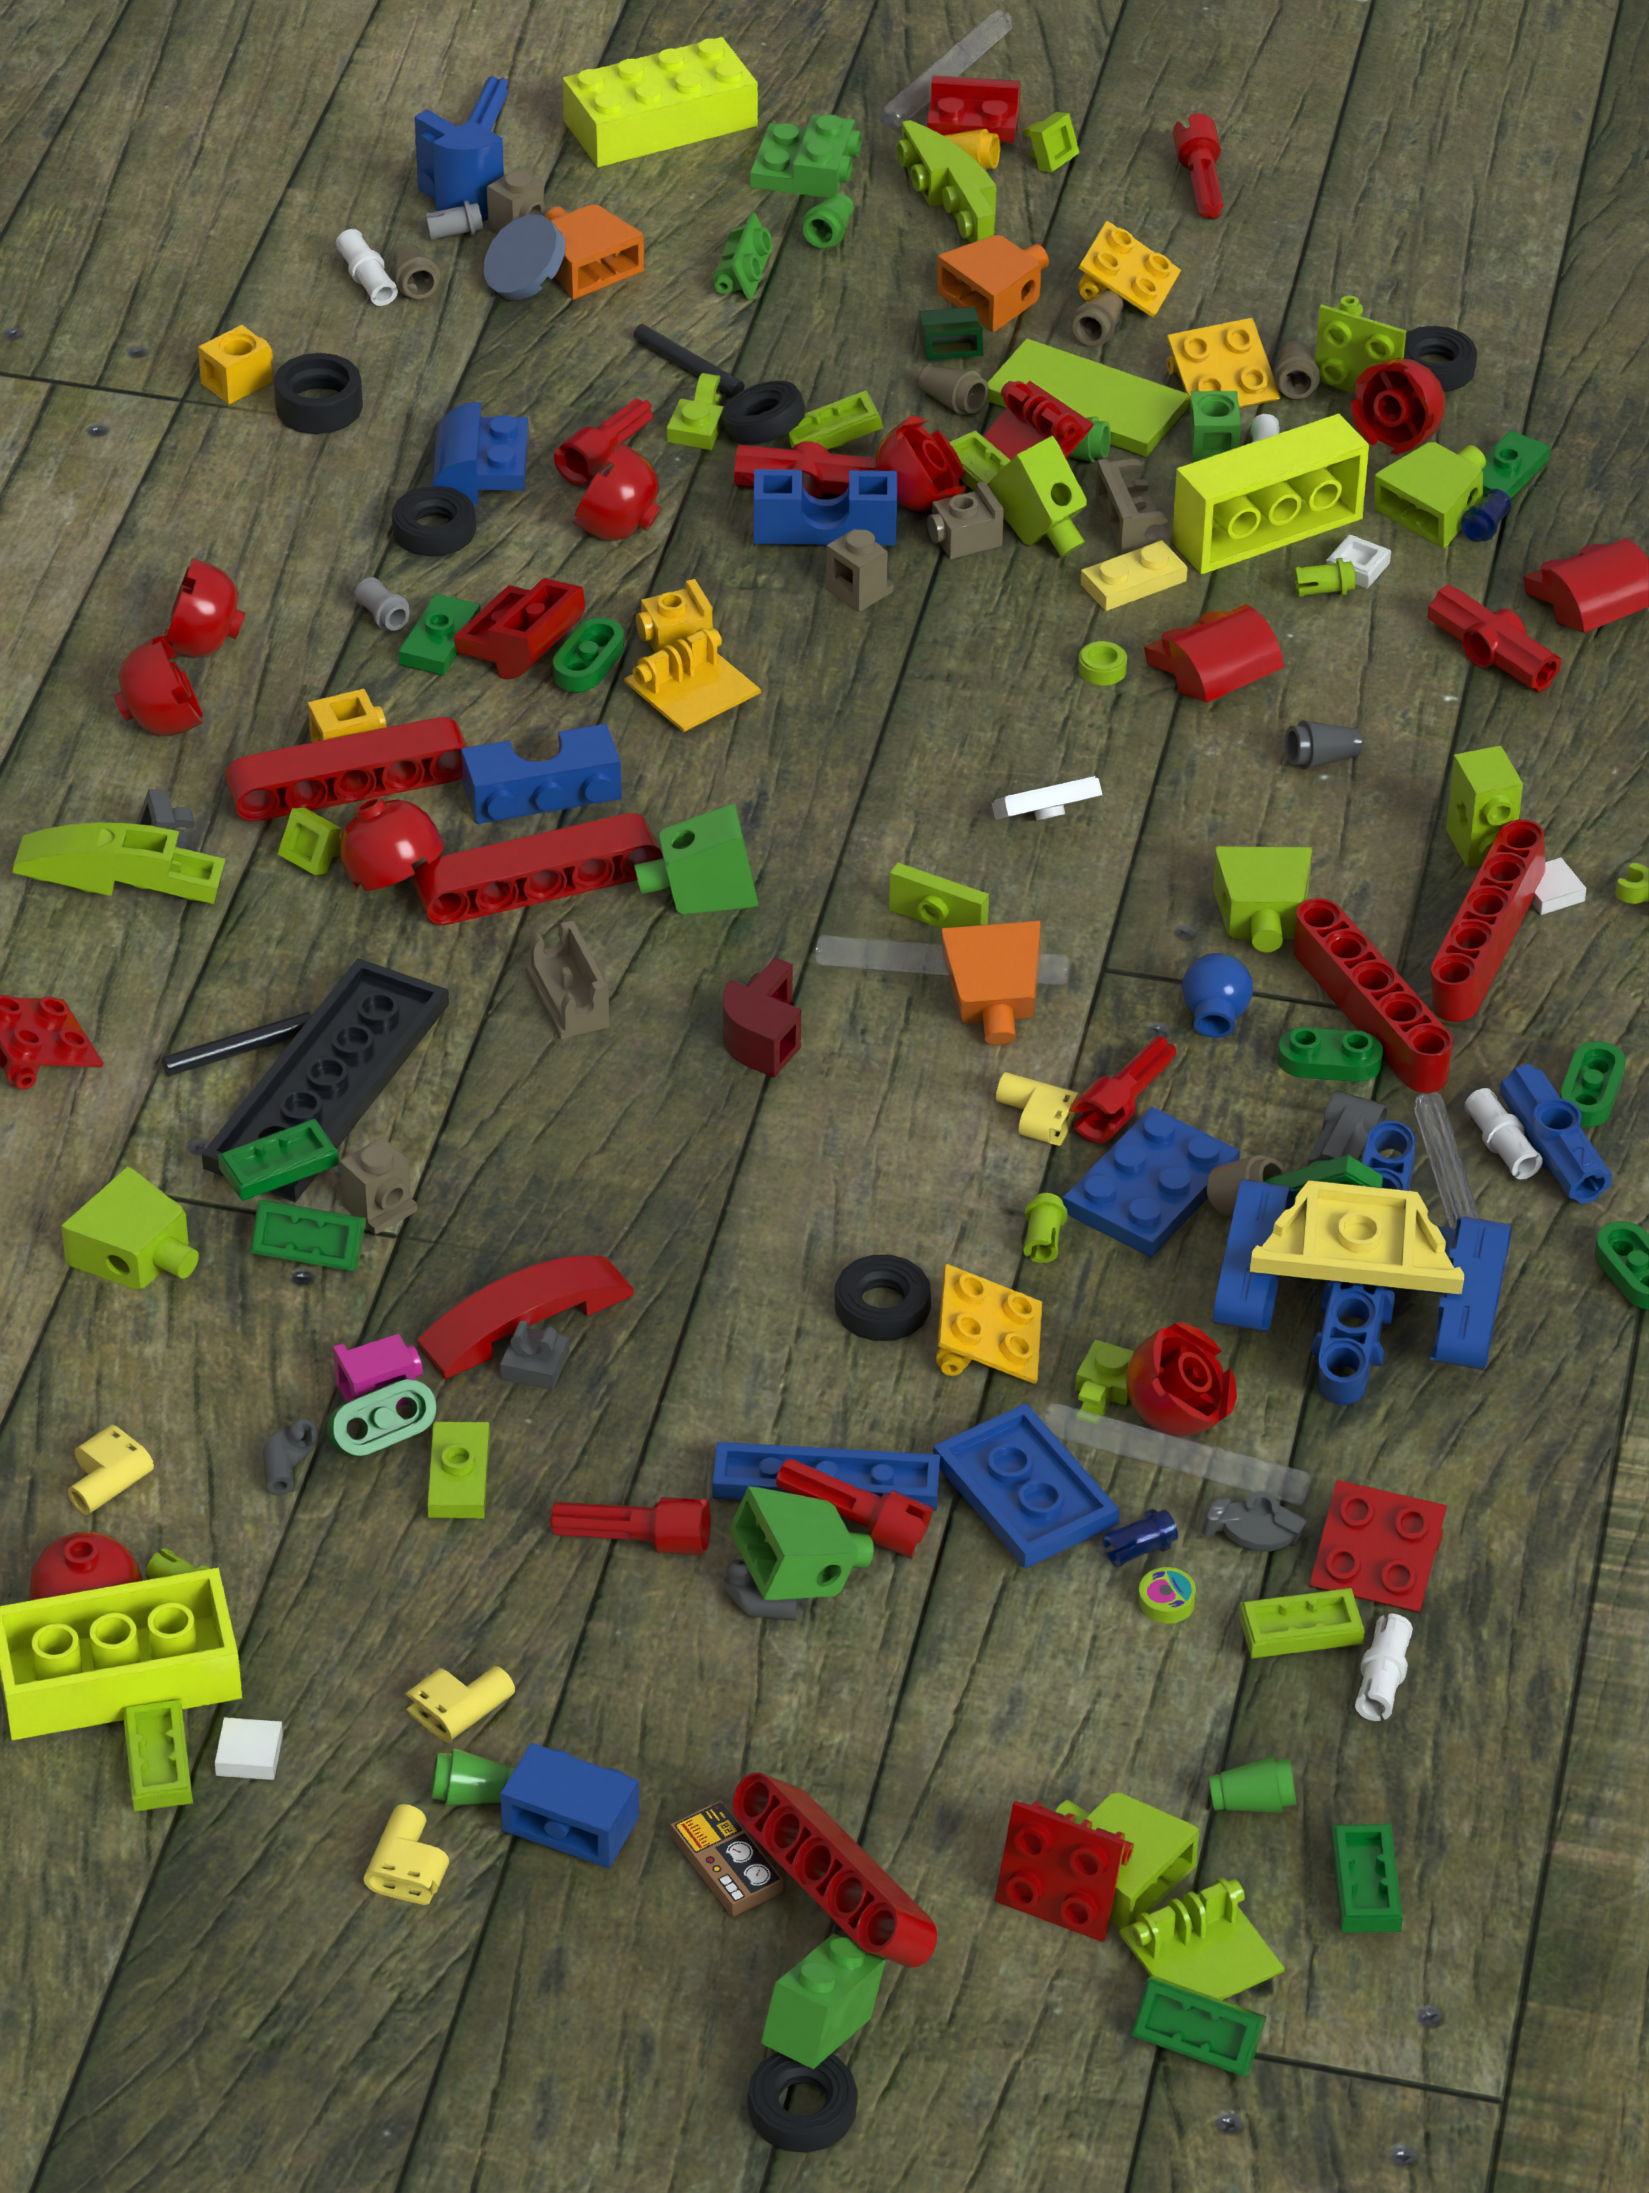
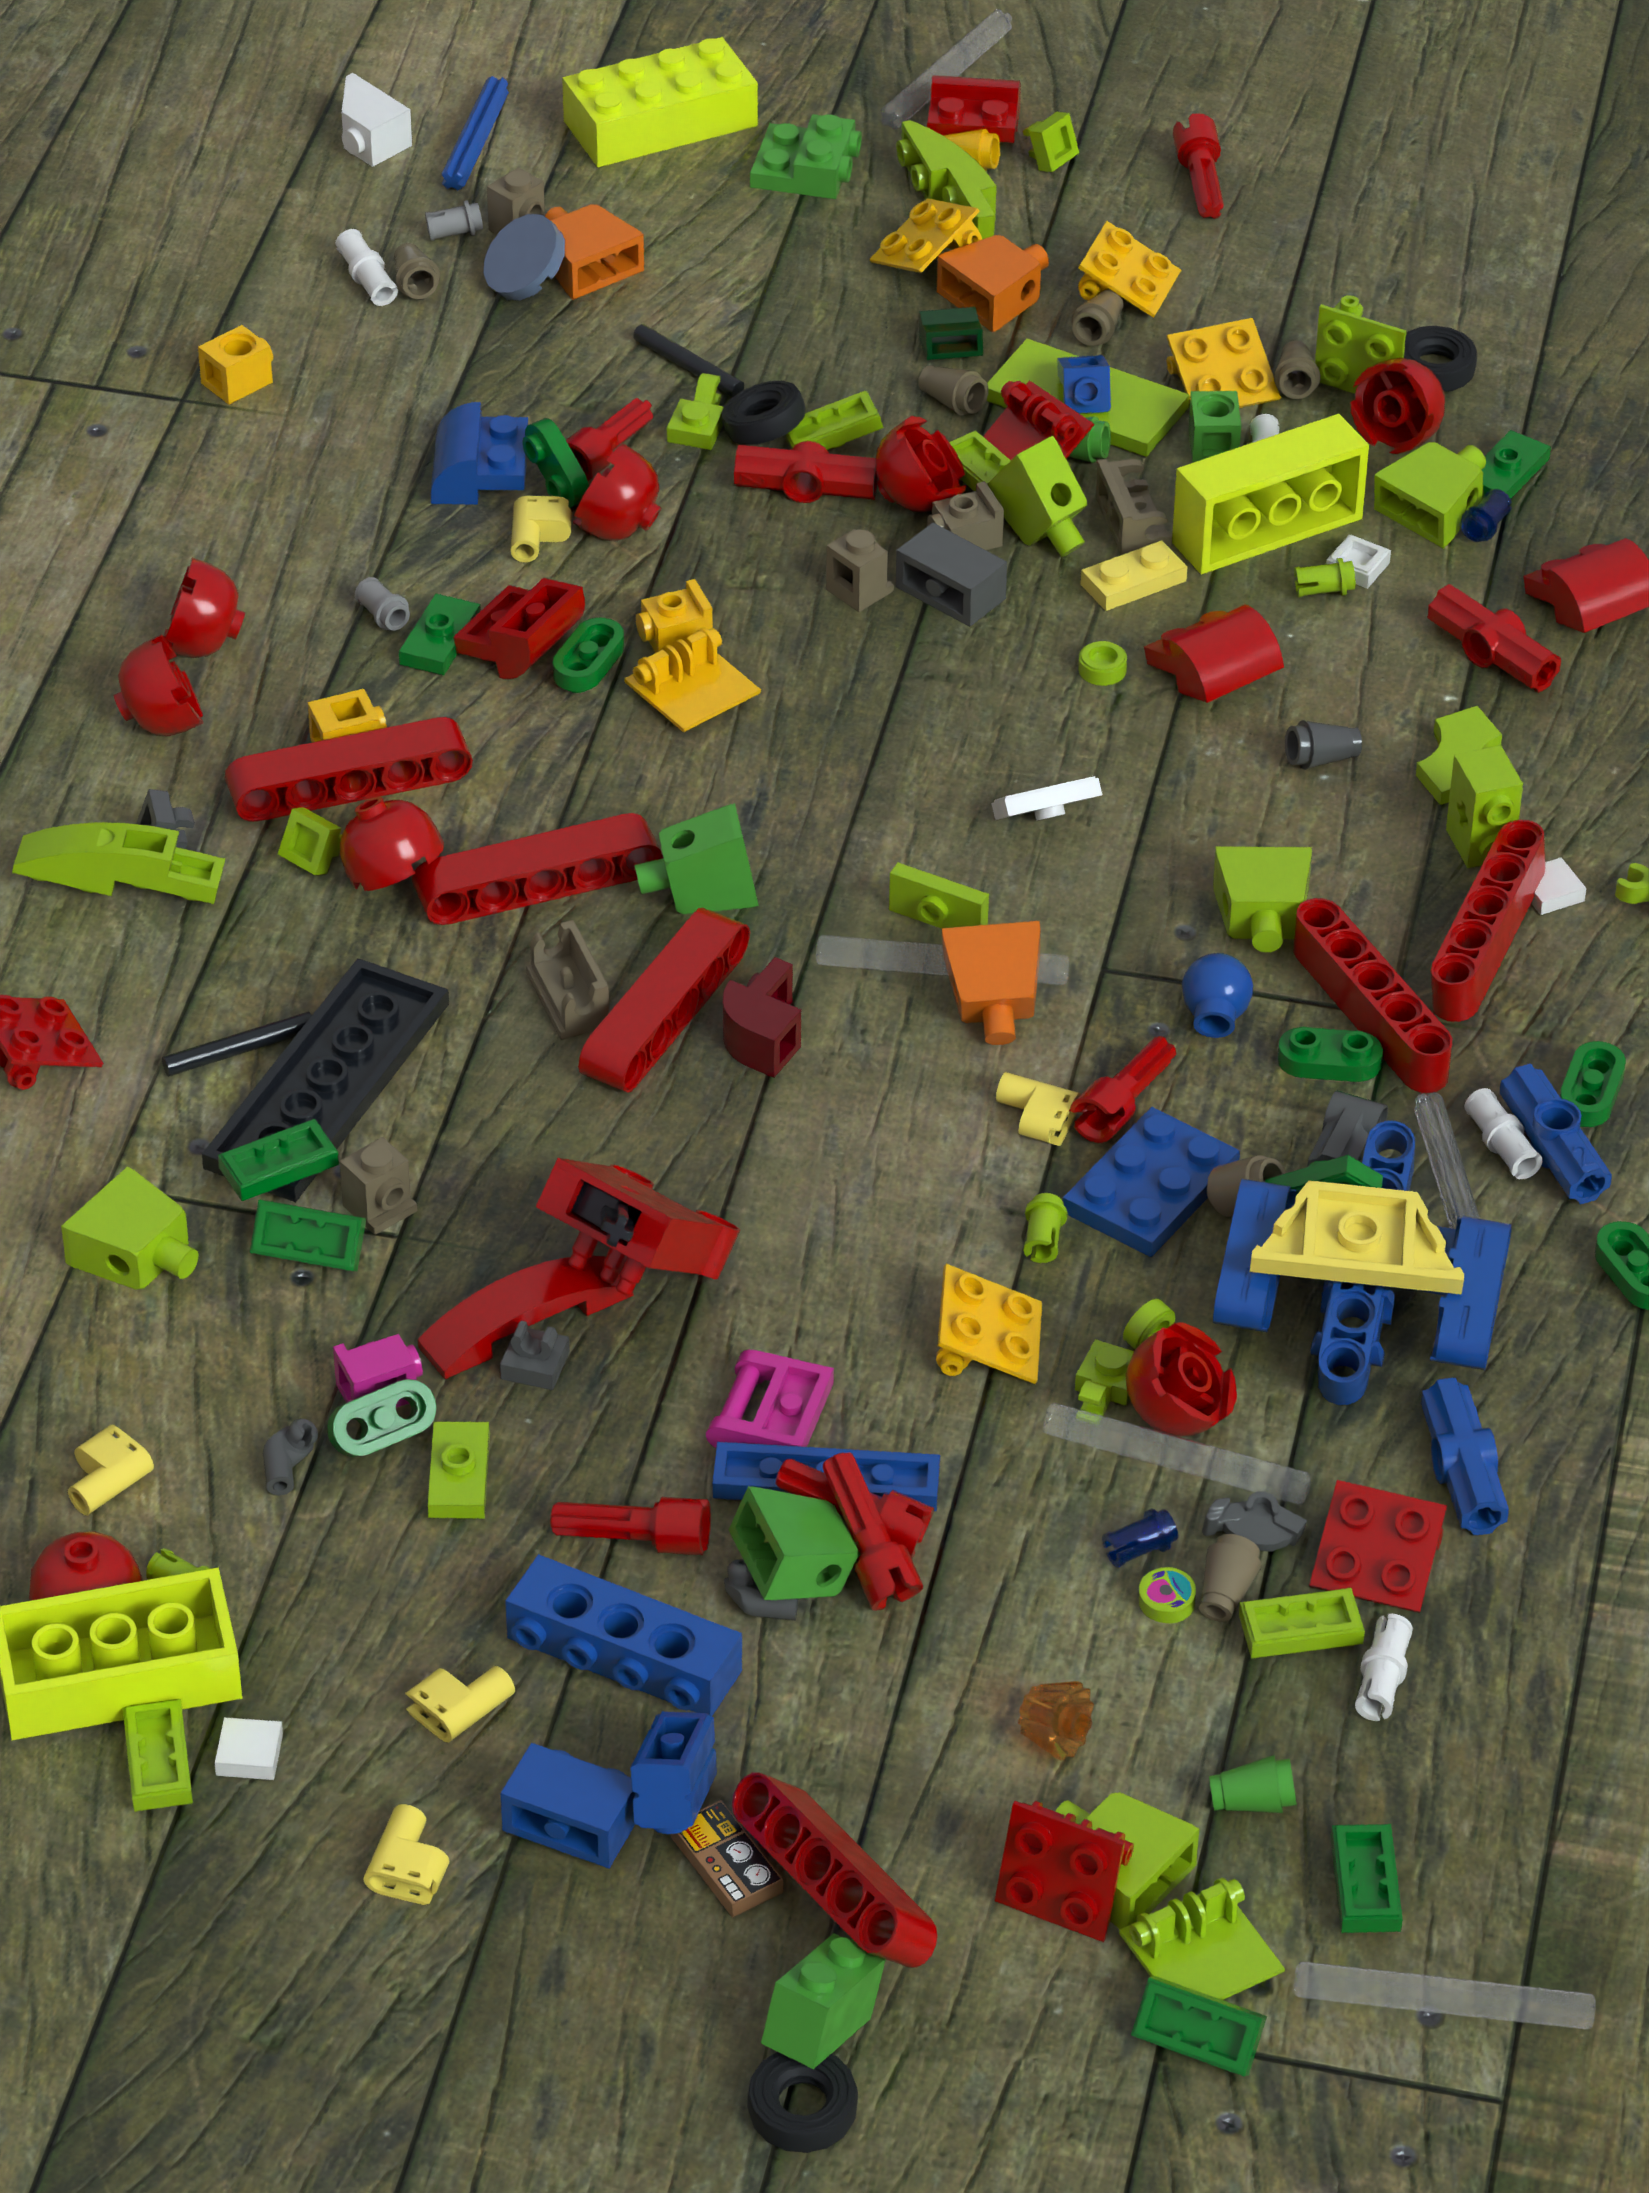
(315, 372): black tyre -> none
(373, 122): none -> white slope
(435, 539): black tyre -> none
(456, 161): blue brick -> none
(468, 1779): bright green cone -> none
(508, 787): blue arch -> none
(537, 521): none -> light yellow piece
(555, 460): none -> green plate
(624, 1636): none -> blue brick
(635, 1222): none -> red piece
(664, 1000): none -> red beam
(673, 1771): none -> blue brick
(743, 258): bright green hinge -> none
(787, 1409): none -> dark pink plate
(792, 516): blue arch -> none
(828, 221): bright green cone -> none
(882, 1272): black tyre -> none
(883, 1565): none -> red piece
(926, 234): none -> yellow hinge
(951, 574): none -> dark grey brick
(1026, 1485): blue plate -> none
(1057, 1717): none -> clear orange piece
(1085, 383): none -> blue bracket
(1147, 1321): none -> lime tile
(1228, 1574): none -> dark tan cone
(1444, 1995): none -> clear axle
(1455, 734): none -> lime tile
(1464, 1456): none -> blue piece

